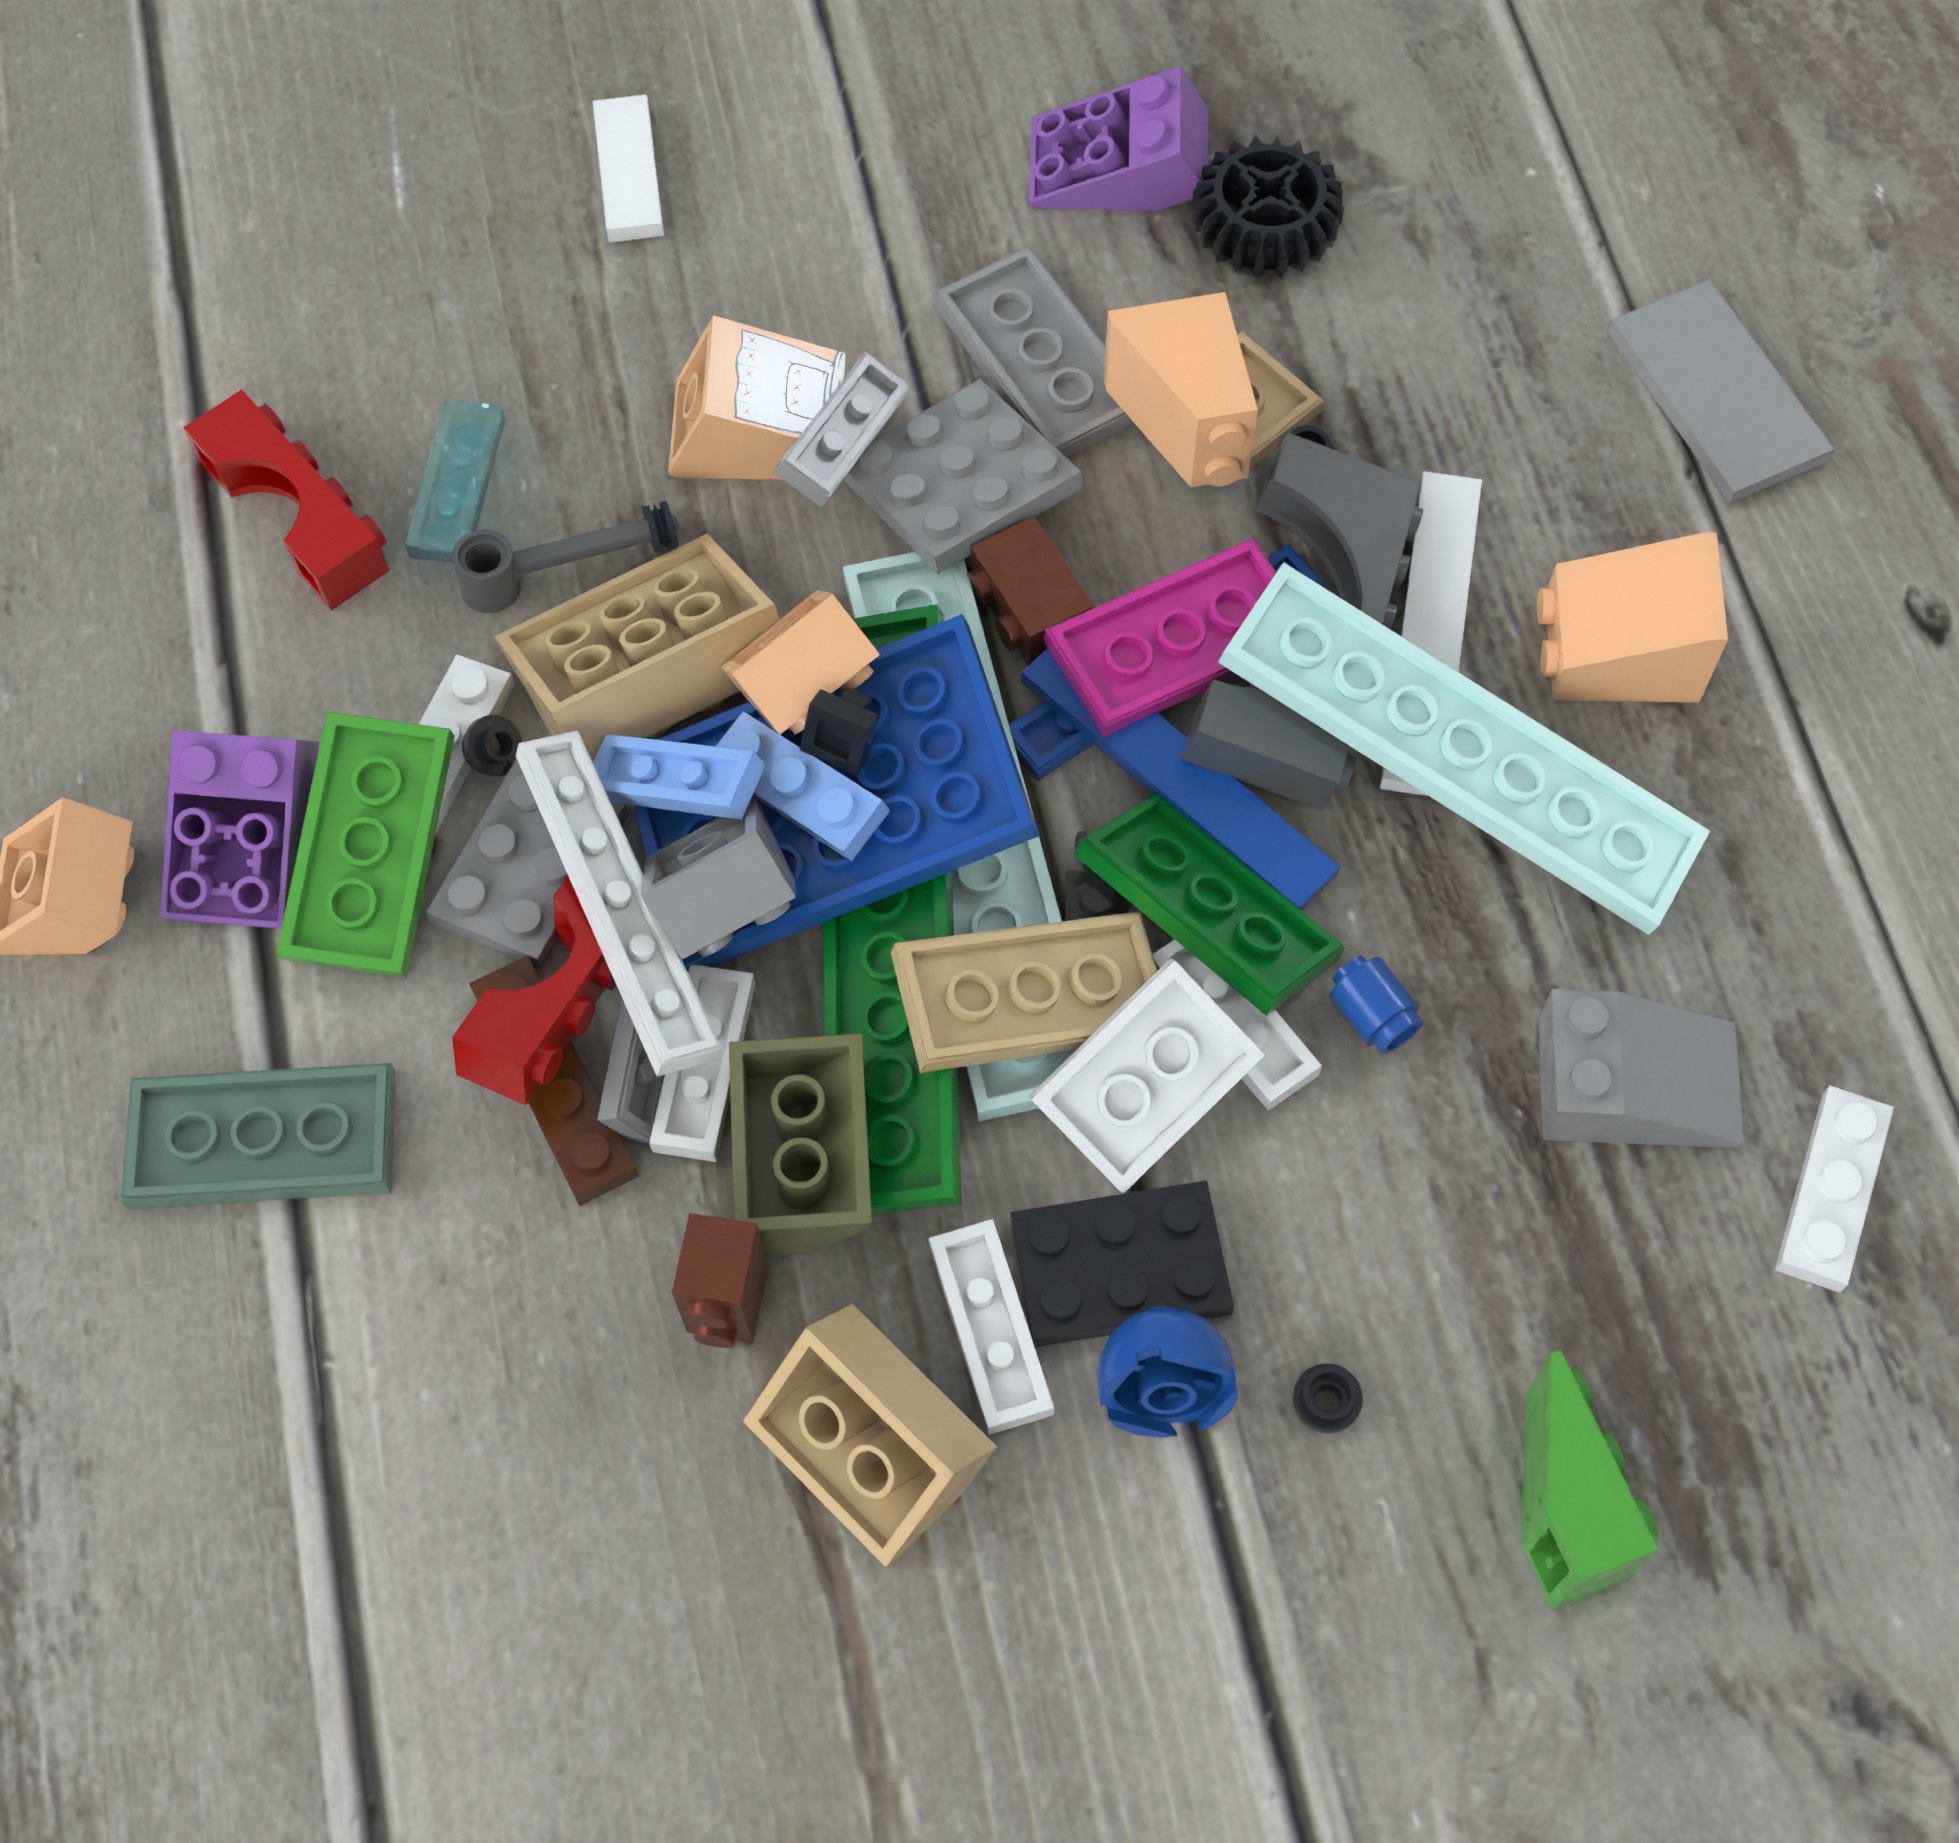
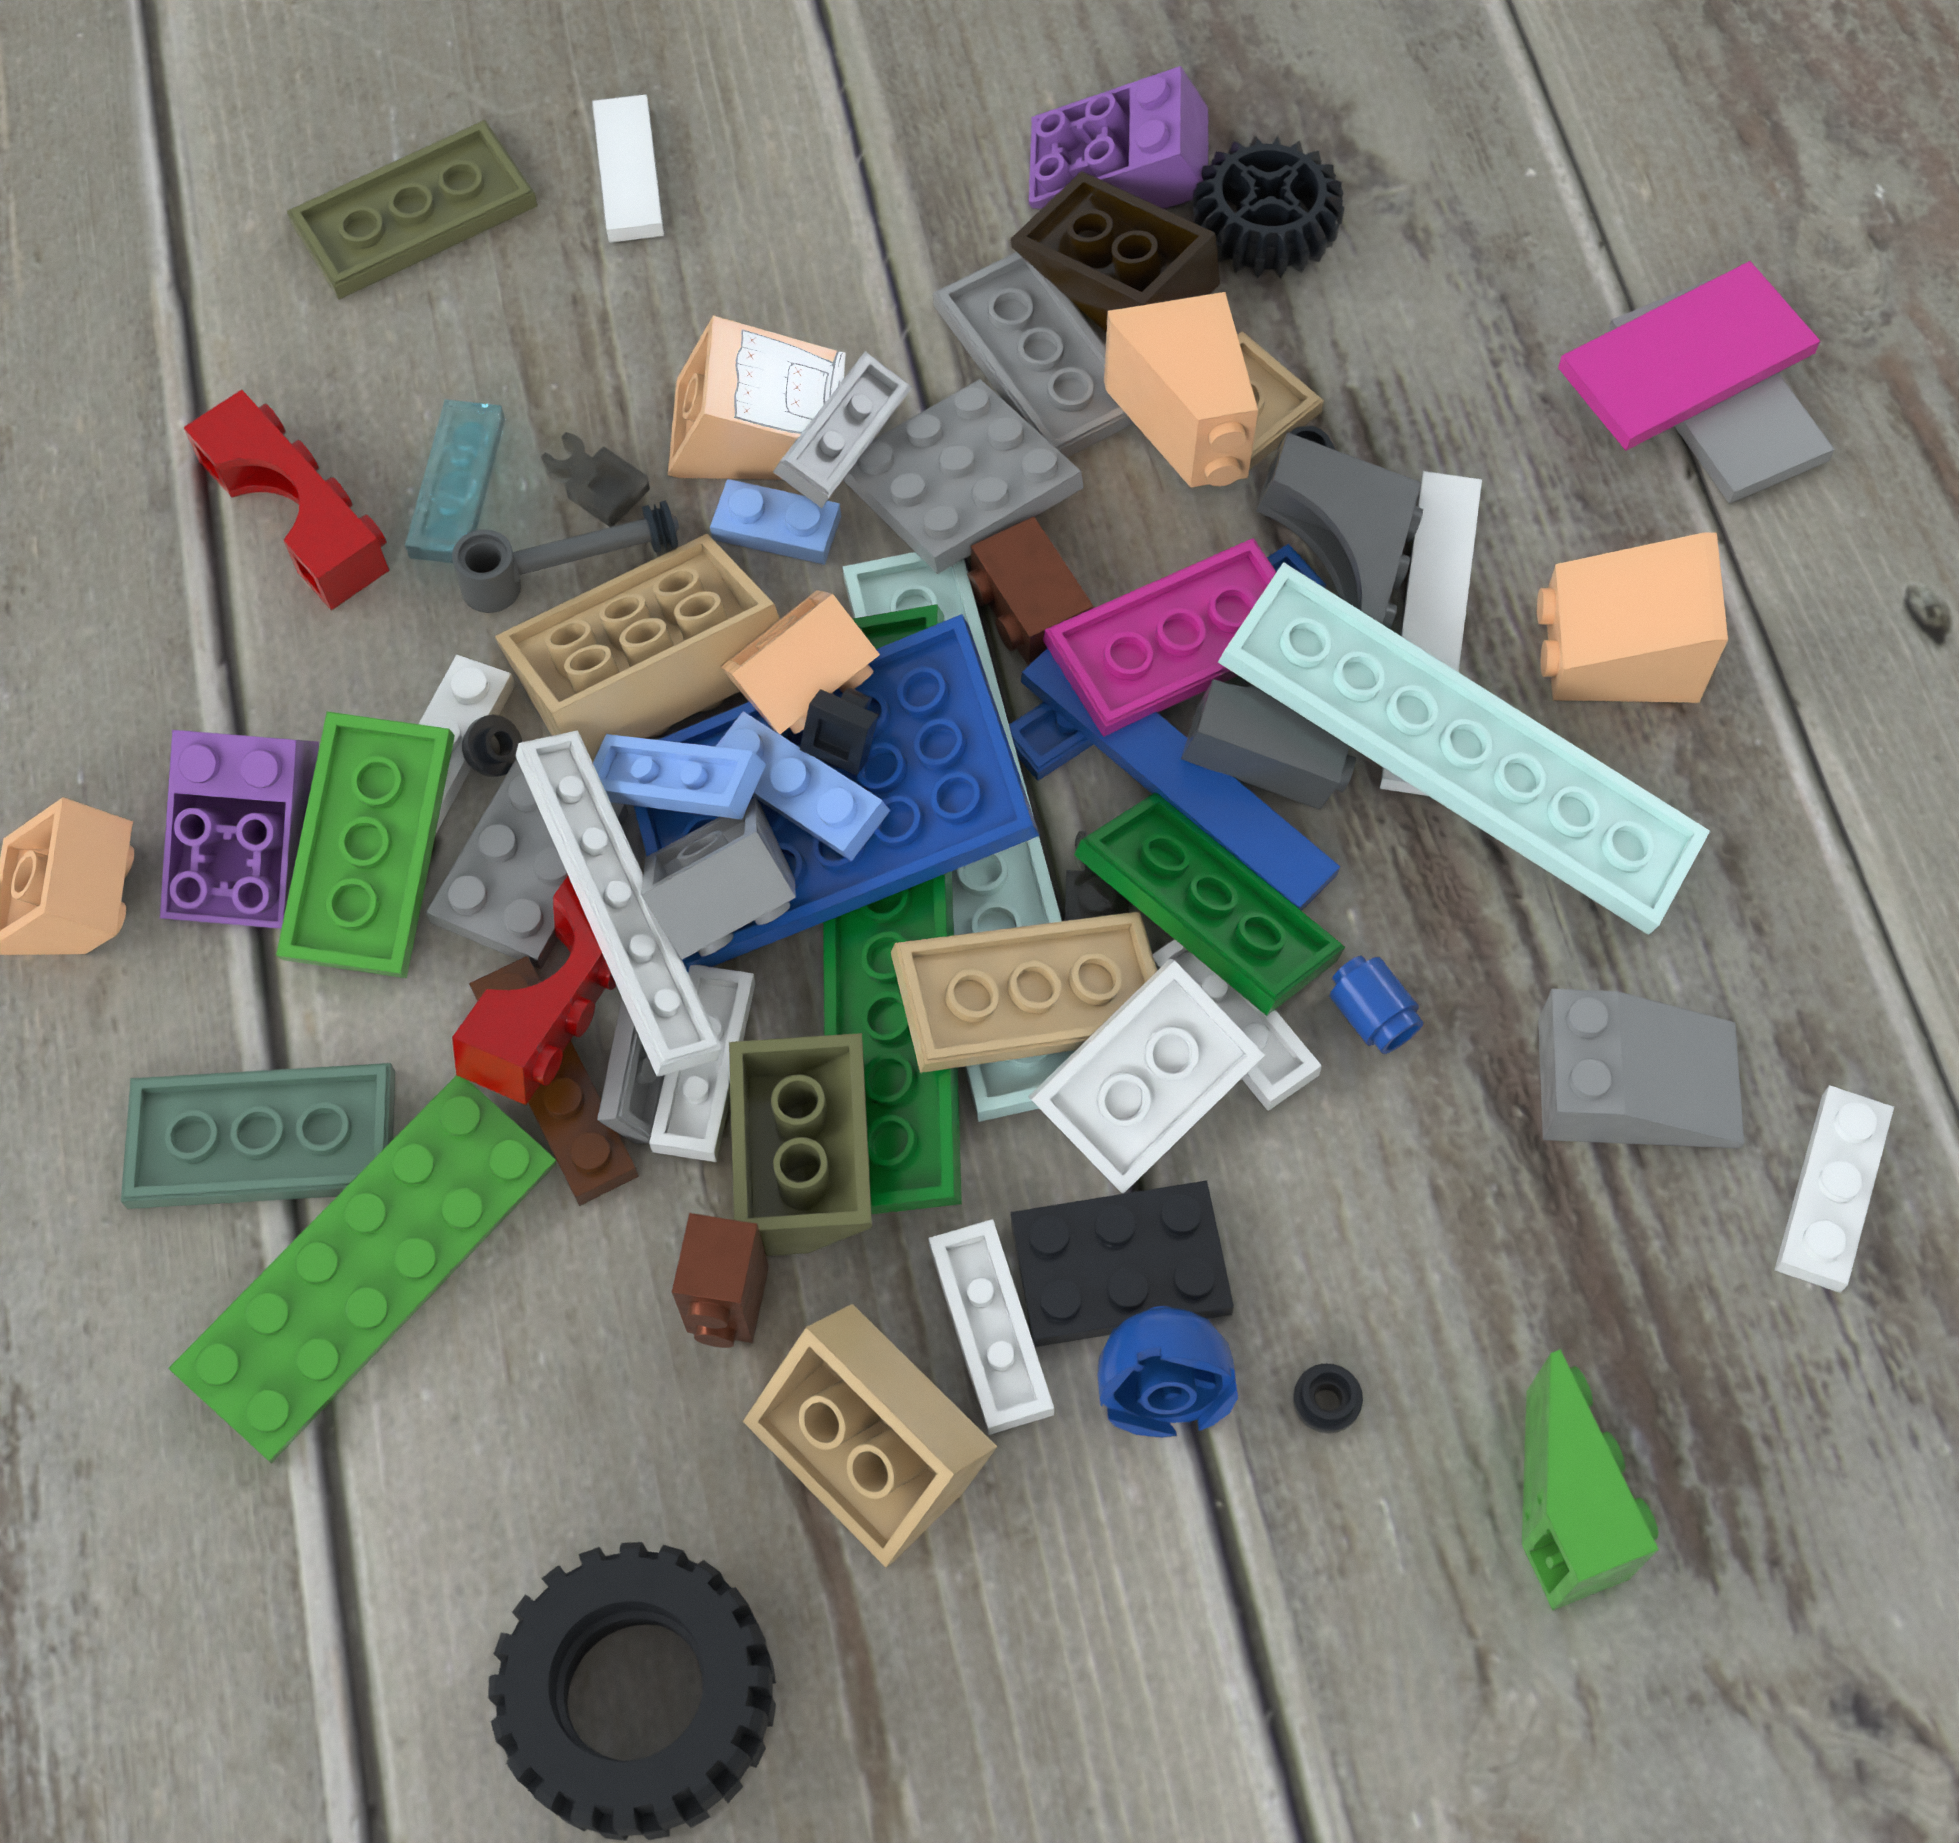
(363, 1267): none -> bright green plate
(412, 209): none -> olive tile
(556, 1634): none -> black tyre
(599, 483): none -> clear smoke plate
(775, 521): none -> light blue plate
(1116, 249): none -> dark brown slope
(1688, 355): none -> dark pink tile

